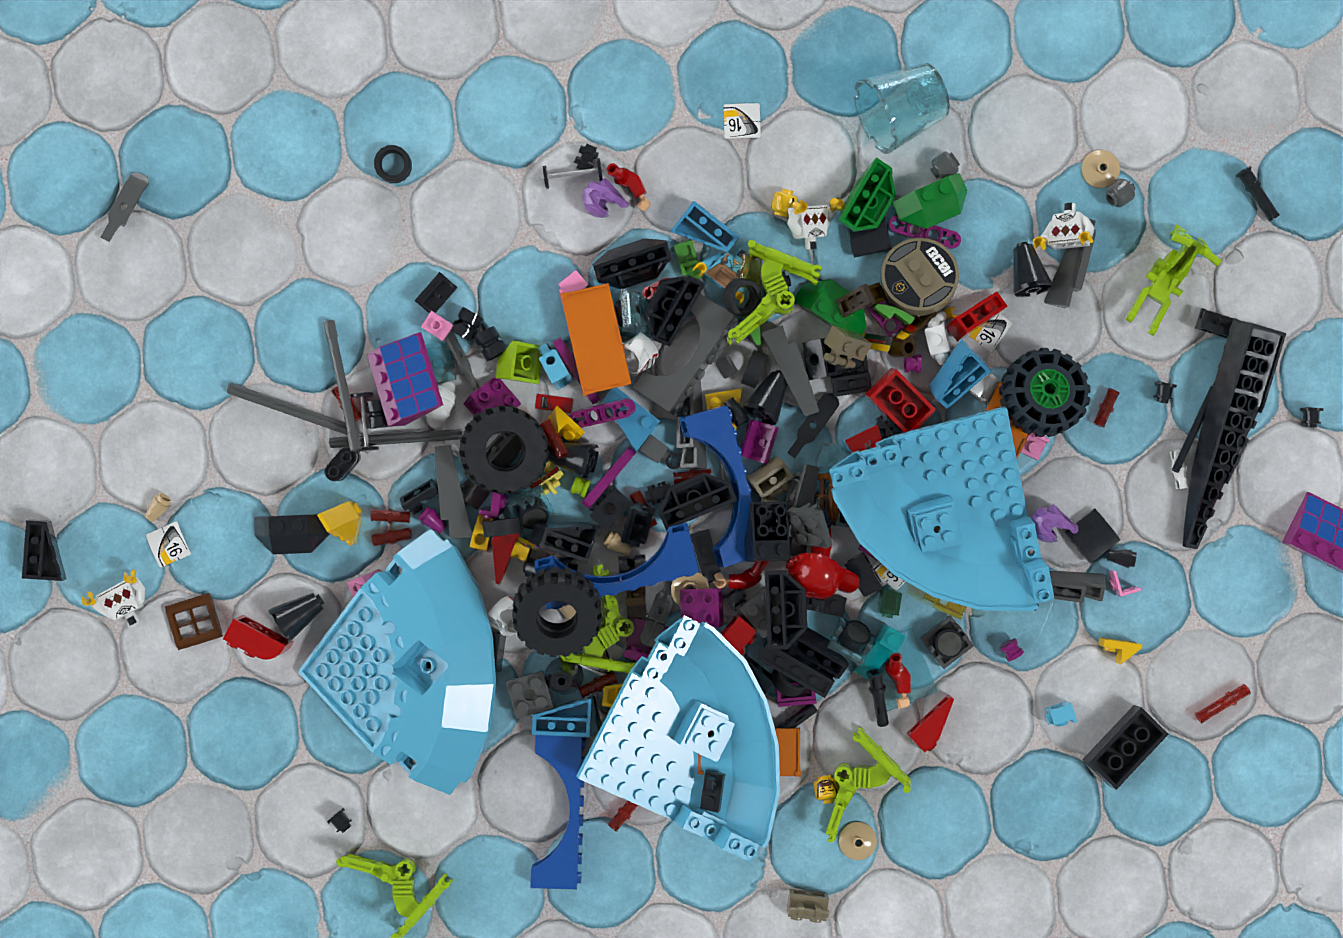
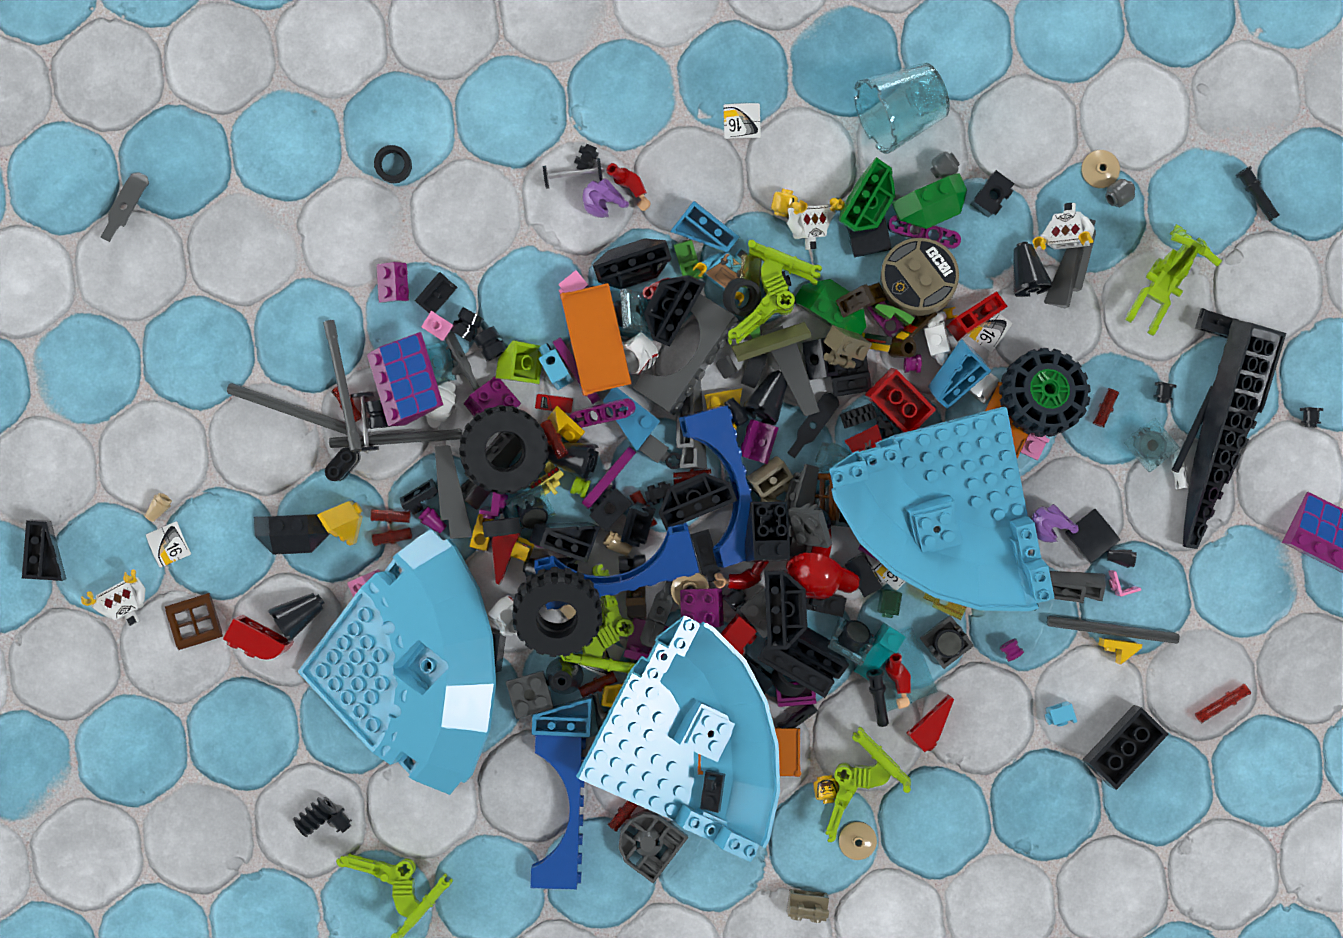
(315, 817): none -> black piece
(392, 282): none -> magenta bracket
(649, 864): none -> dark grey connector
(771, 341): none -> olive tile
(858, 415): none -> black tyre
(997, 183): none -> black brick
(1111, 629): none -> dark grey axle
(1151, 445): none -> clear light blue piece

